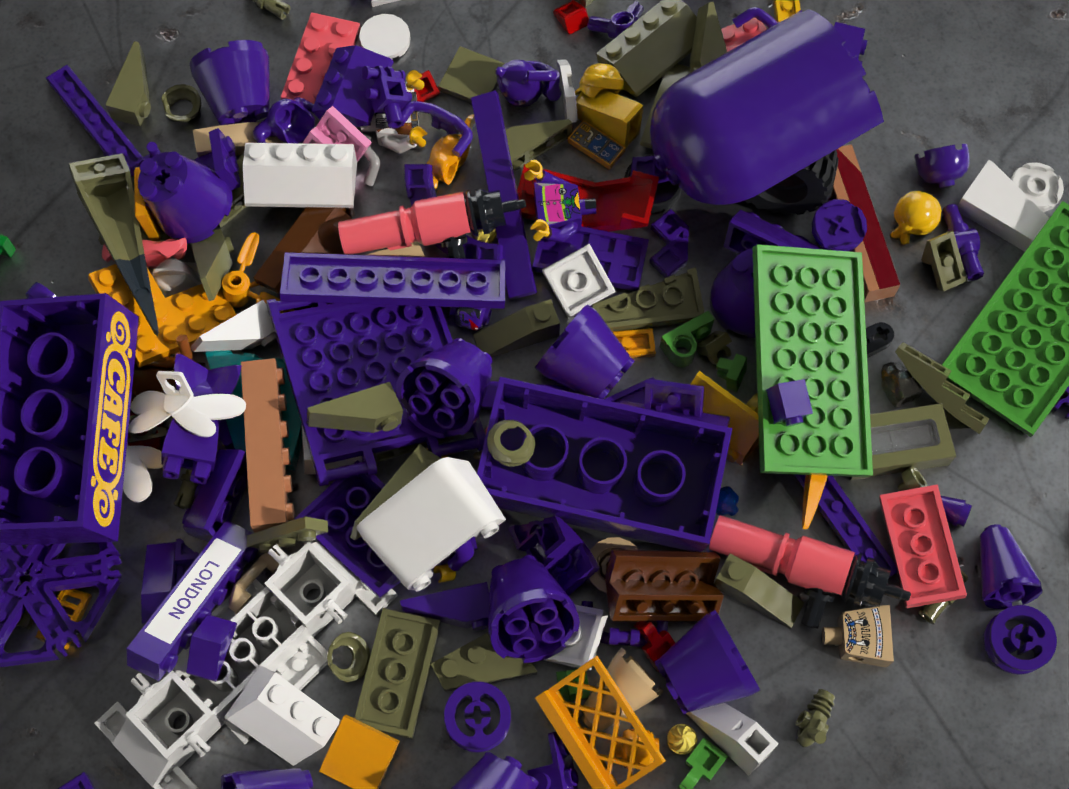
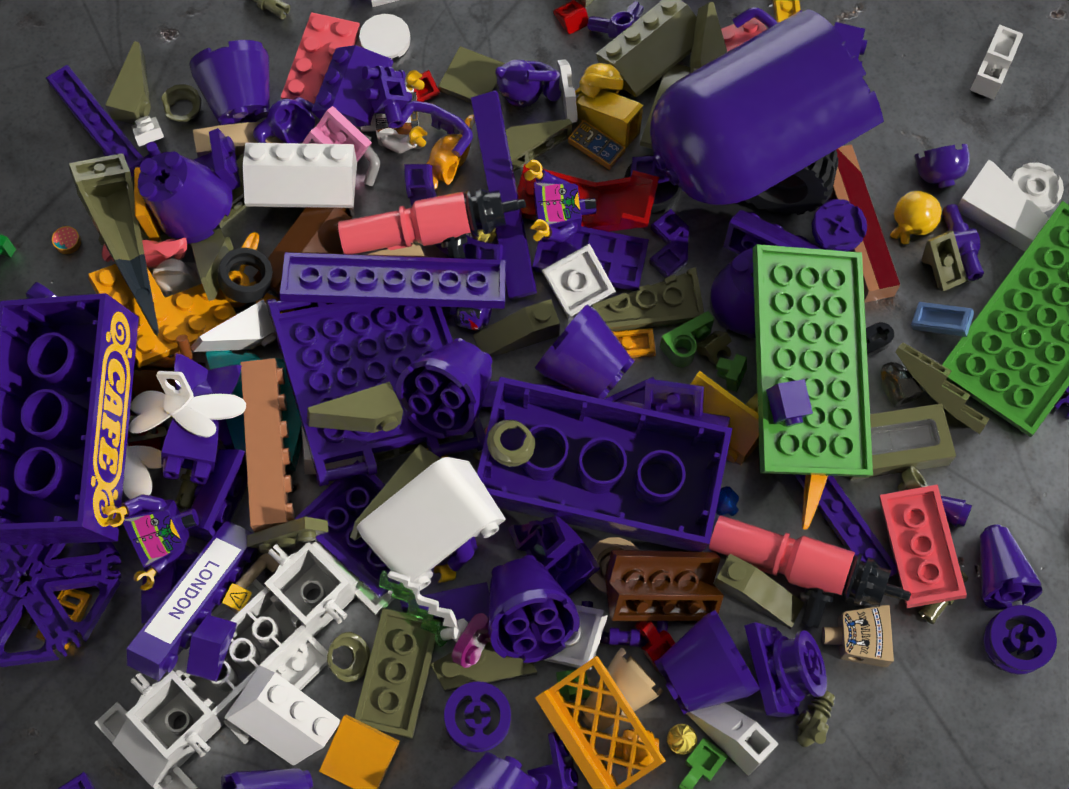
(66, 240): none -> tile
(146, 130): none -> white plate
(155, 531): none -> torso
(236, 597): none -> yellow sticker
(249, 257): none -> black tyre
(443, 633): none -> piece
(472, 642): none -> magenta plate
(761, 644): none -> dark purple plate
(800, 666): none -> dark purple wheel
(942, 319): none -> medium blue tile
(996, 62): none -> white slope

